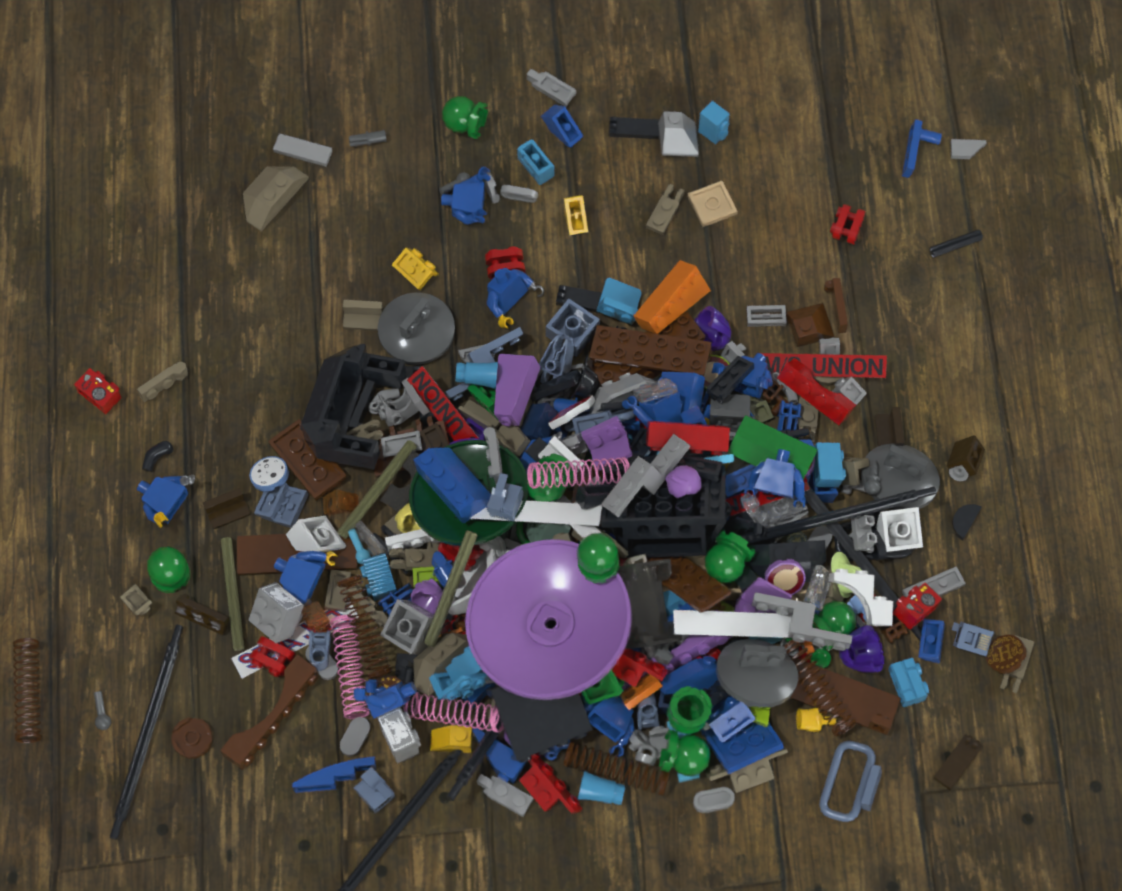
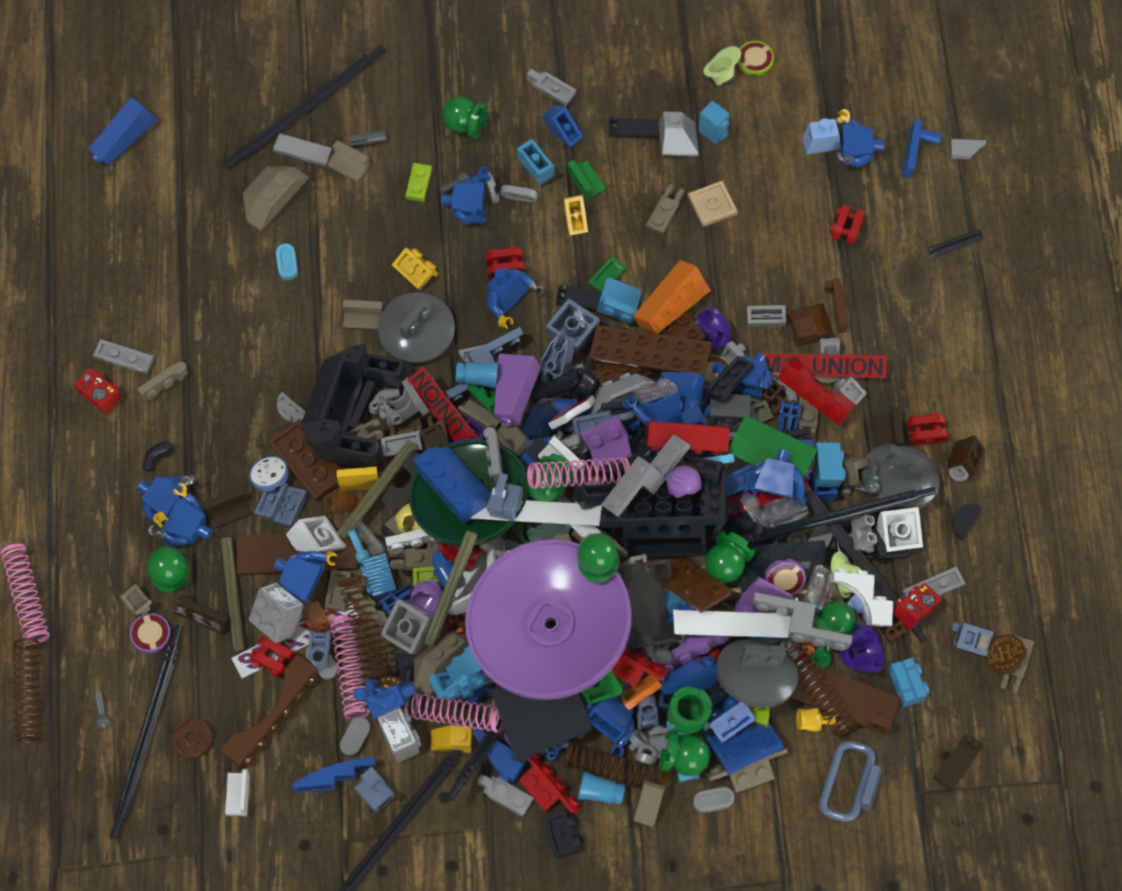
(13, 556): none -> bright pink piece
(122, 131): none -> blue slope
(123, 357): none -> light grey tile
(150, 633): none -> tile
(185, 521): none -> blue torso
(237, 793): none -> white panel
(286, 262): none -> medium azure tile
(289, 409): none -> light grey tile
(304, 107): none -> black axle
(348, 161): none -> dark tan panel
(357, 478): none -> yellow tile
(418, 182): none -> lime plate
(564, 833): none -> black bracket
(585, 179): none -> green panel
(611, 269): none -> green tile
(649, 803): none -> dark tan tile
(722, 65): none -> yellowish green piece
(756, 58): none -> tile
(821, 137): none -> light blue torso
(856, 142): none -> blue torso
(927, 429): none -> red brick
(931, 640): blue slope -> none

